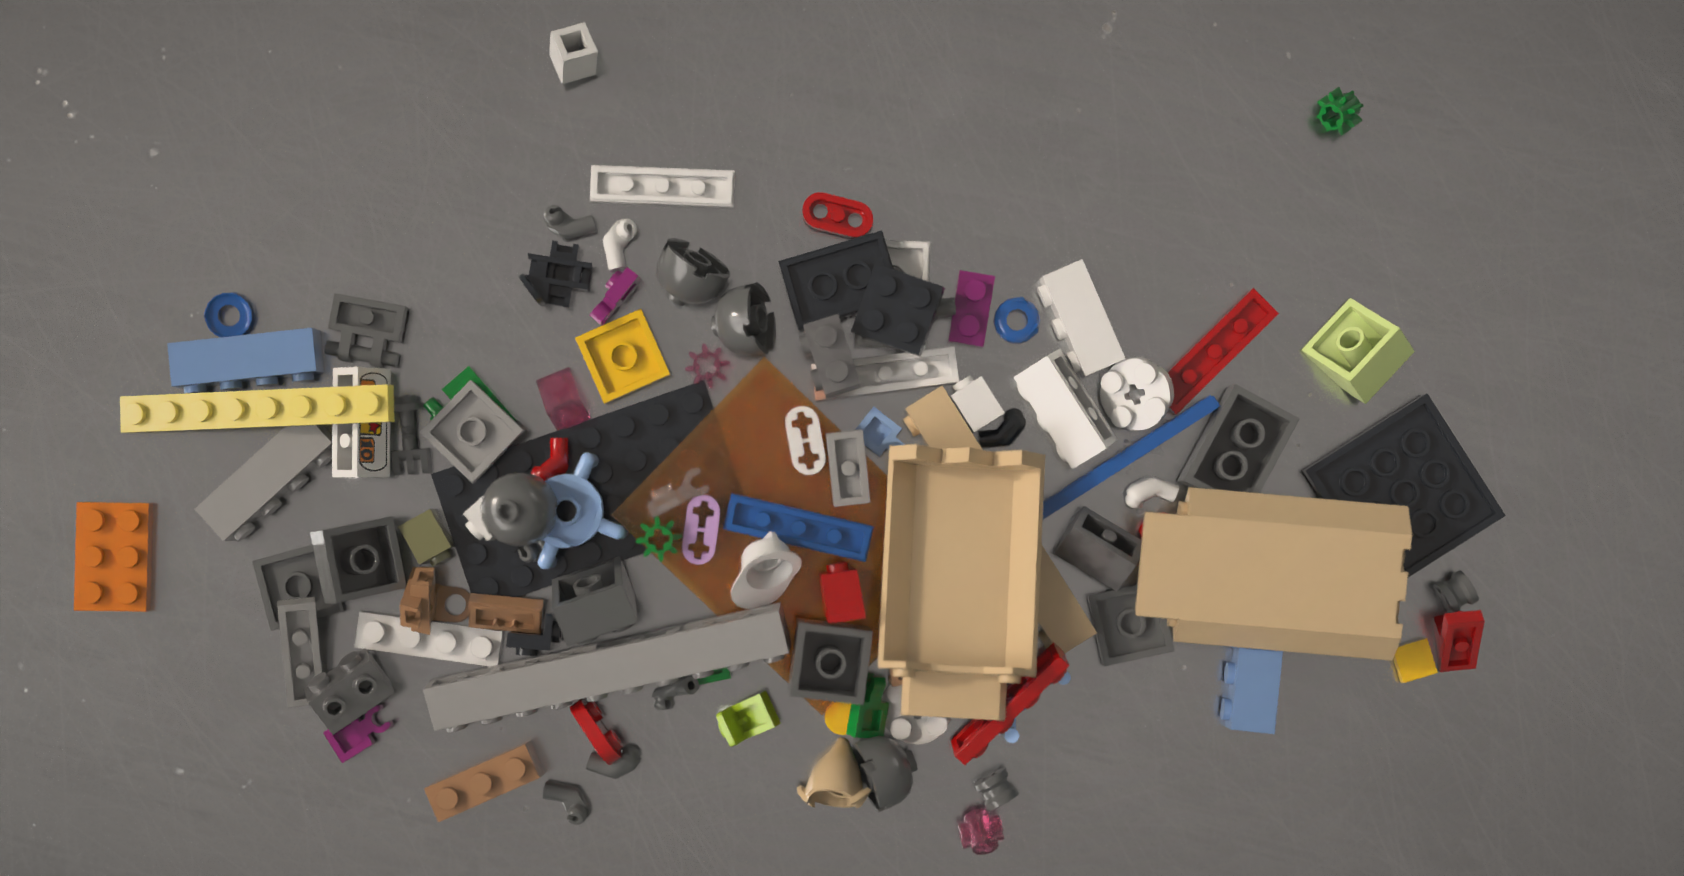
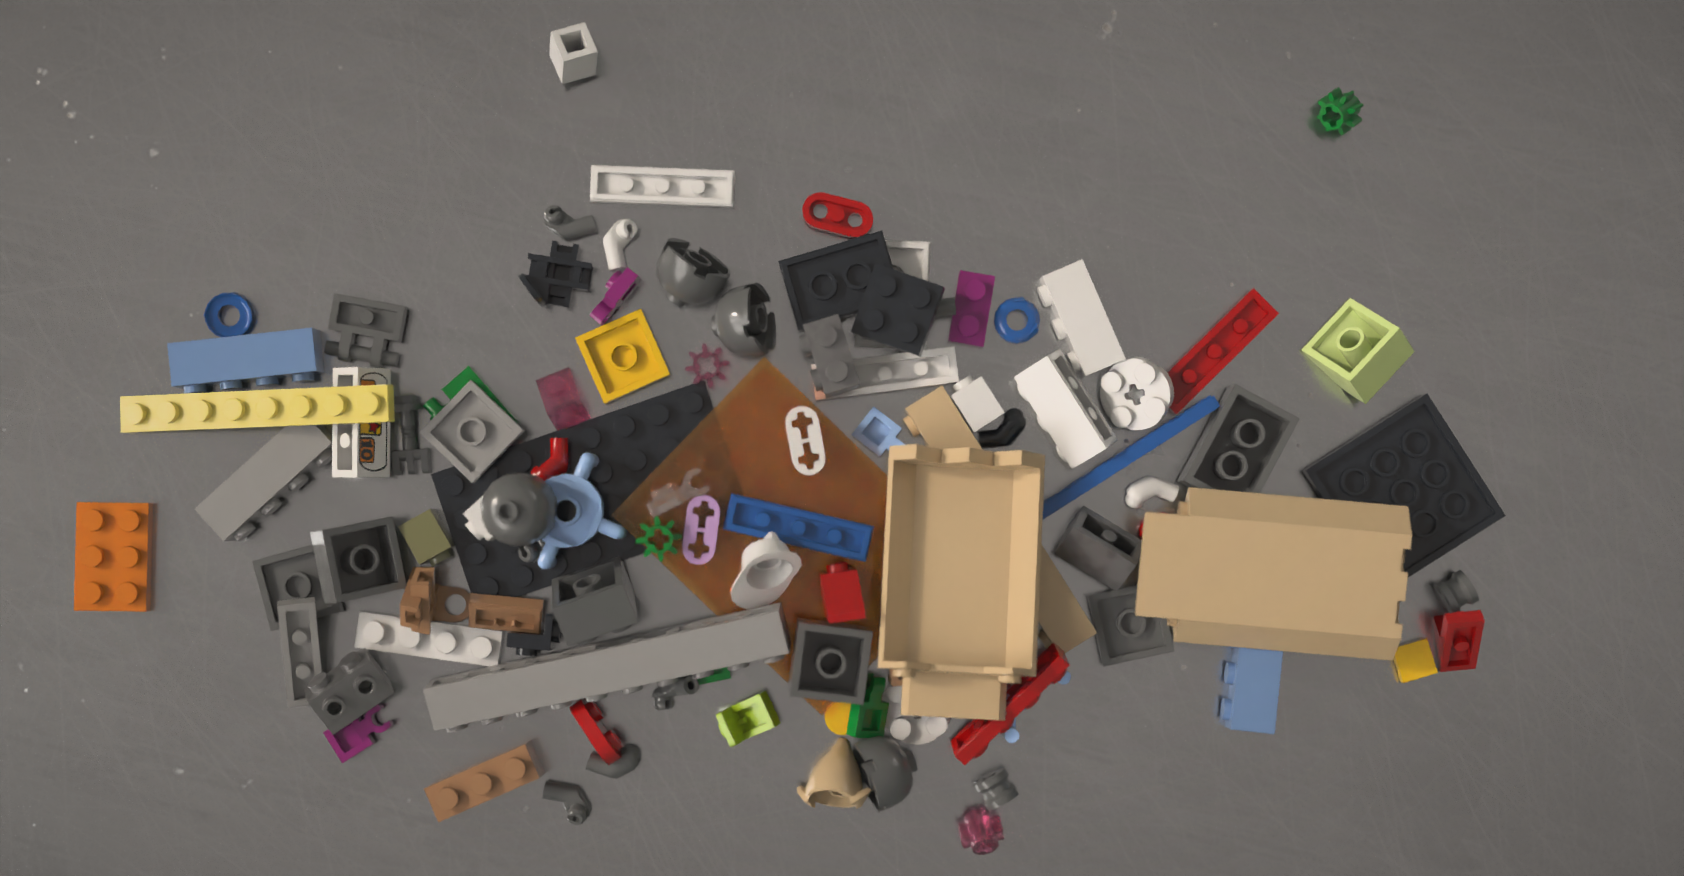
(847, 467): light grey plate -> none

